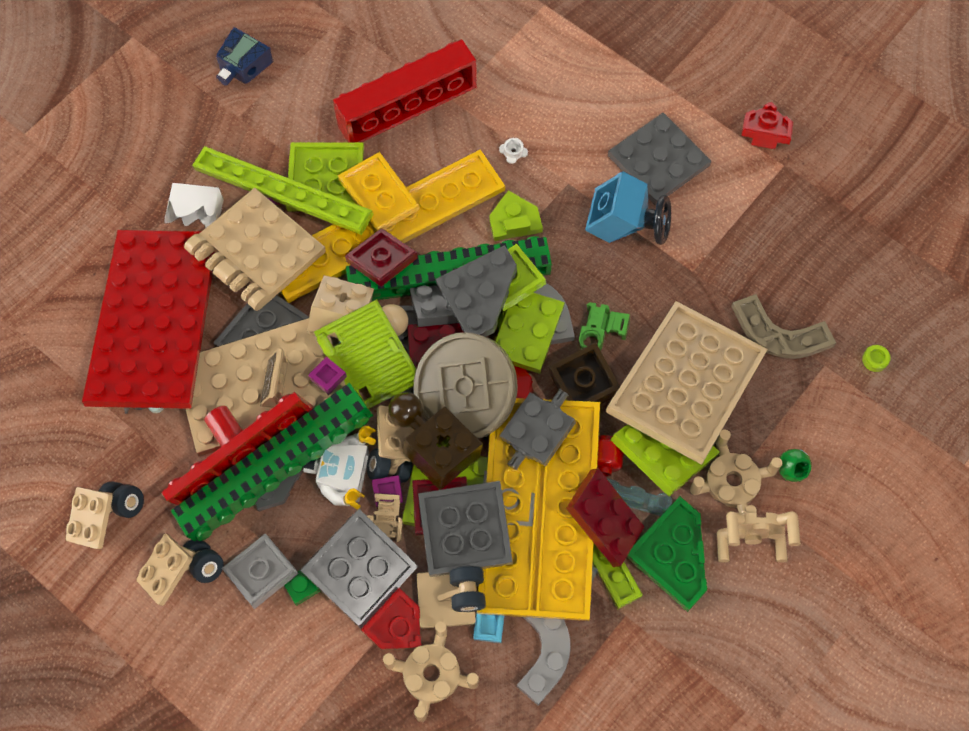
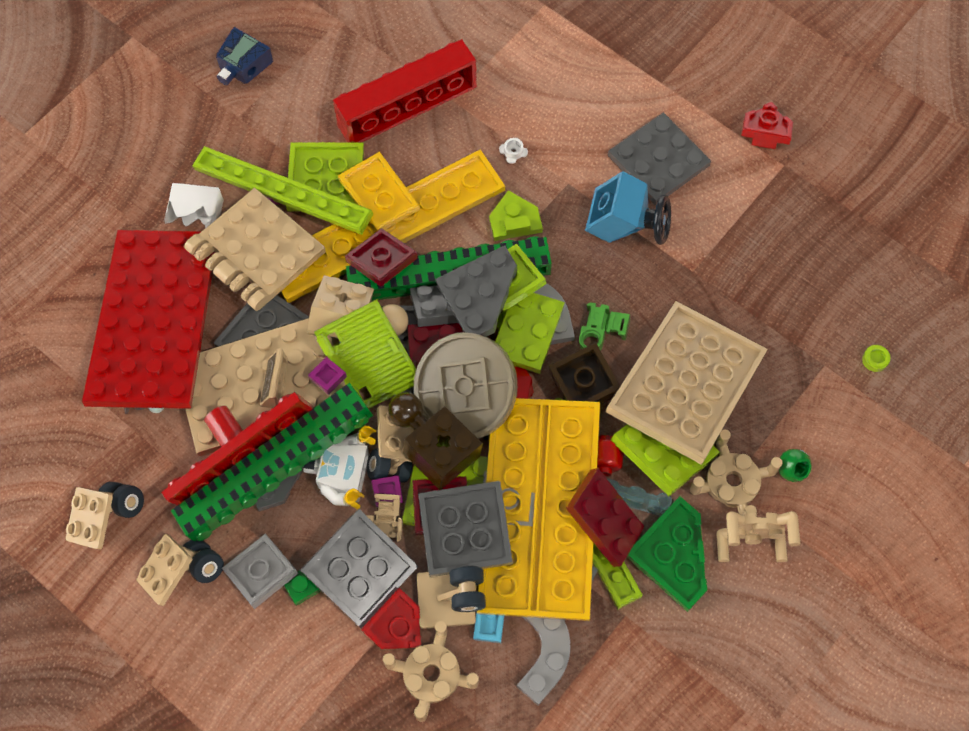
(537, 429): dark grey plate -> none
(780, 341): dark tan plate -> none

